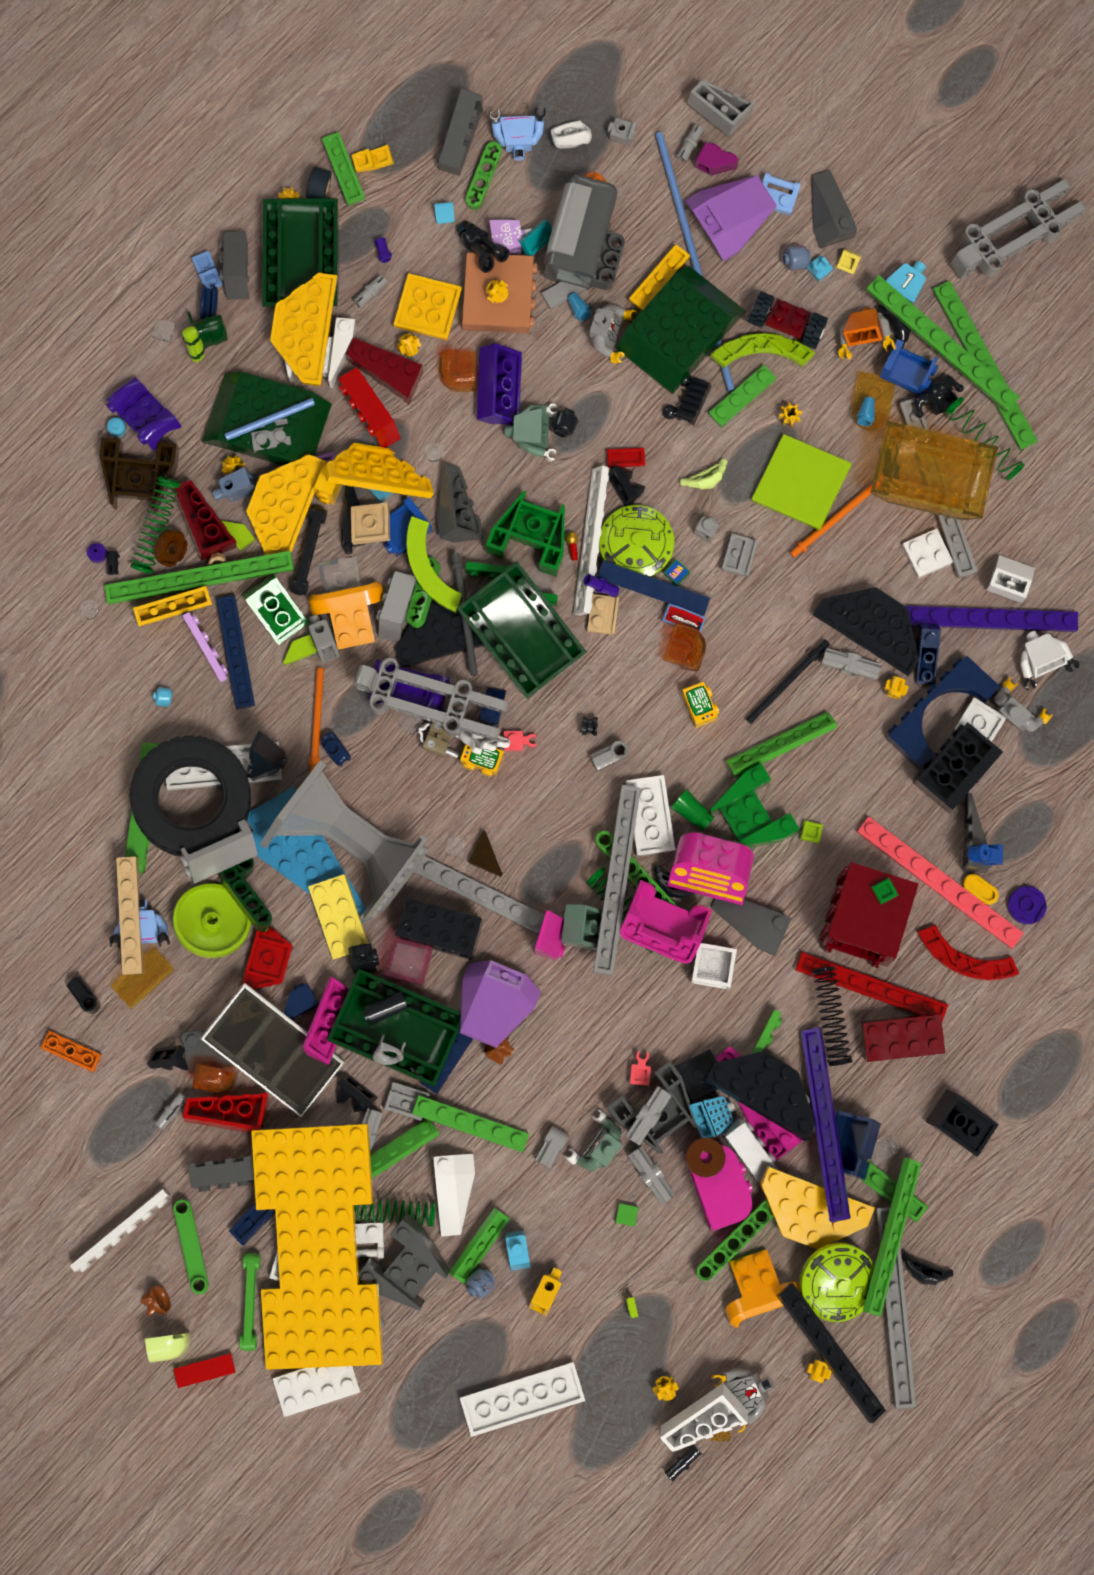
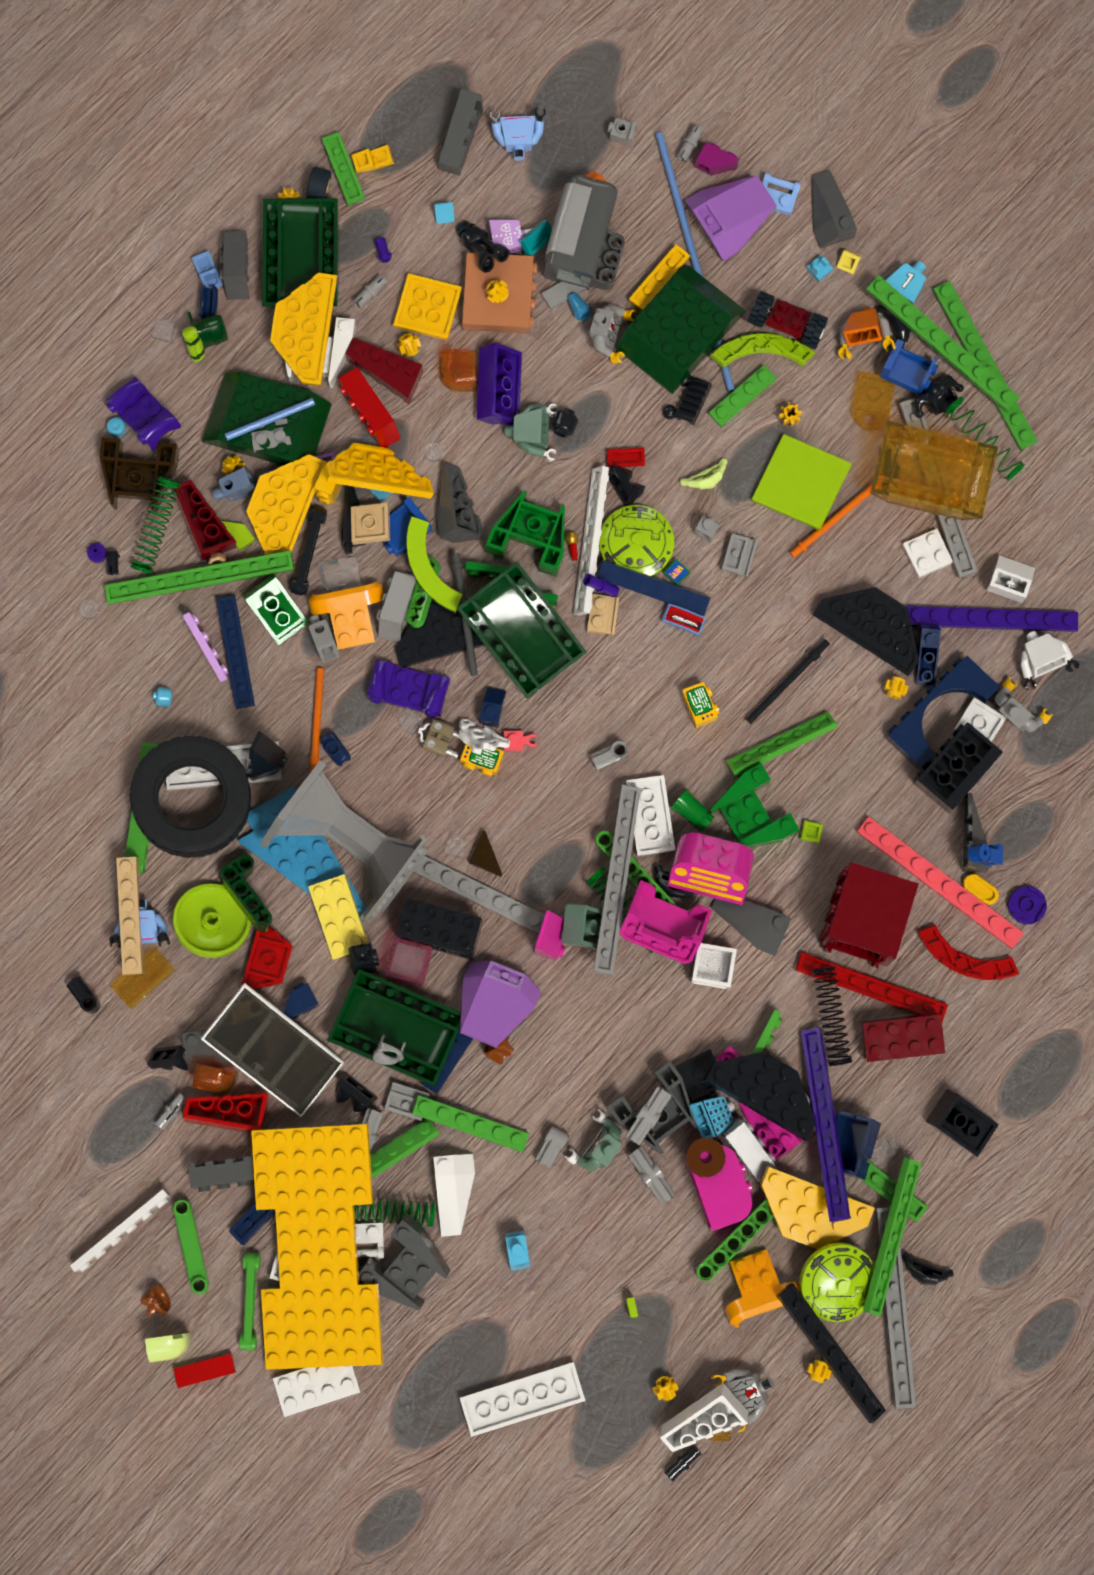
(81, 1056): orange tile -> none
(163, 544): reddish brown tile -> none
(172, 606): yellow brick -> none
(219, 855): light grey panel -> none
(300, 649): lime tile -> none
(324, 1019): dark pink slope -> none
(370, 682): light grey beam -> none
(385, 1008): black brick -> none
(479, 1245): bright green plate -> none
(480, 1283): sand blue head -> none
(482, 175): bright green beam -> none
(542, 1298): yellow torso -> none
(571, 135): white piece -> none
(587, 726): black wheel -> none
(626, 1215): bright green tile -> none
(640, 1073): coral plate -> none
(685, 647): clear orange brick -> none
(719, 107): light grey wedge -> none
(796, 257): sand blue head -> none
(851, 664): light grey piece -> none
(866, 413): dark azure cone -> none
(884, 891): green tile -> none
(970, 257): light grey beam -> none

